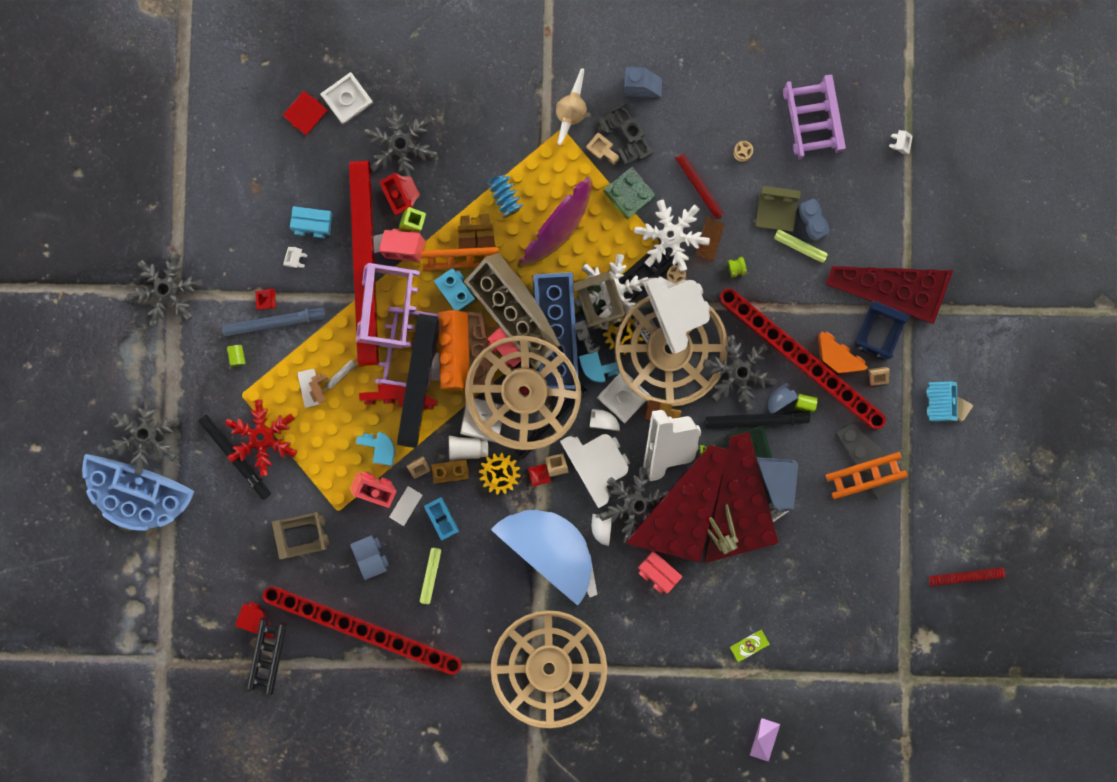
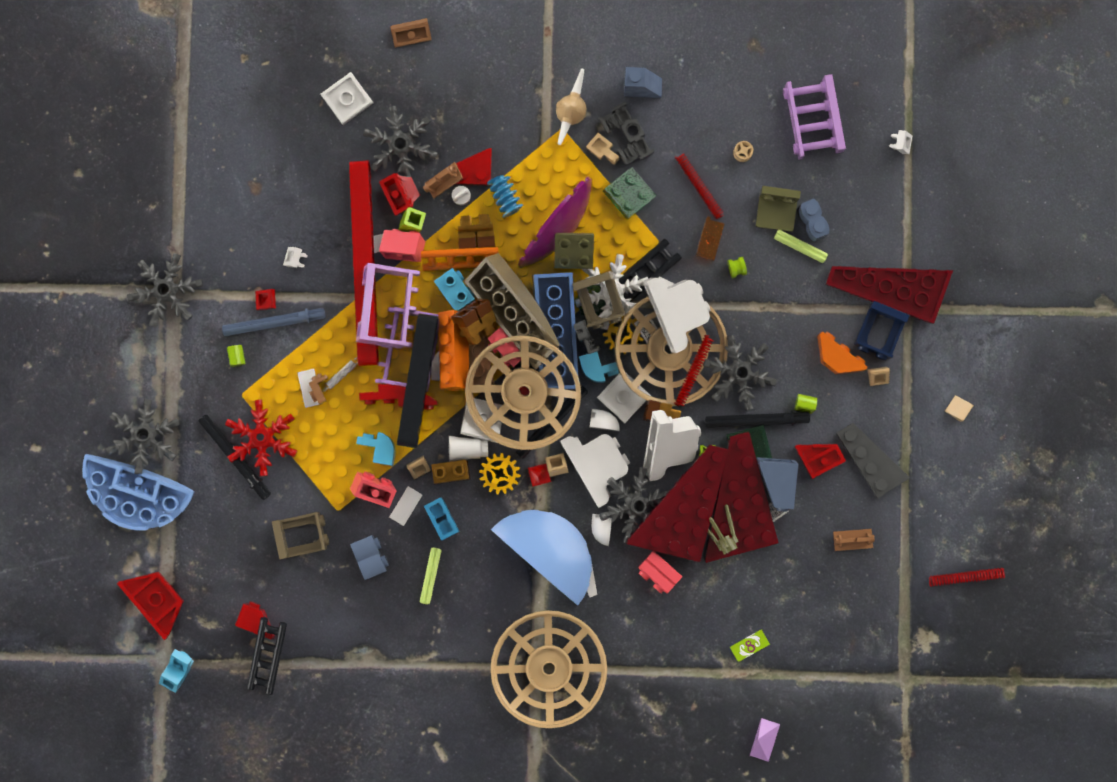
(155, 600): none -> red wing
(176, 671): none -> medium azure brick
(305, 113): red piece -> none
(311, 221): medium azure brick -> none
(352, 630): red beam -> none
(410, 32): none -> medium nougat slope
(443, 180): none -> medium nougat hinge
(461, 195): none -> white tile
(475, 318): none -> hips
(476, 169): none -> red wing
(574, 250): none -> olive bracket
(673, 242): white piece -> none
(674, 270): tan wheel -> none
(691, 374): none -> red piece
(781, 397): sand blue brick -> none
(811, 362): red beam -> none
(819, 457): none -> red wing
(853, 539): none -> medium nougat hinge
(873, 465): orange bar -> none
(942, 401): medium azure brick -> none

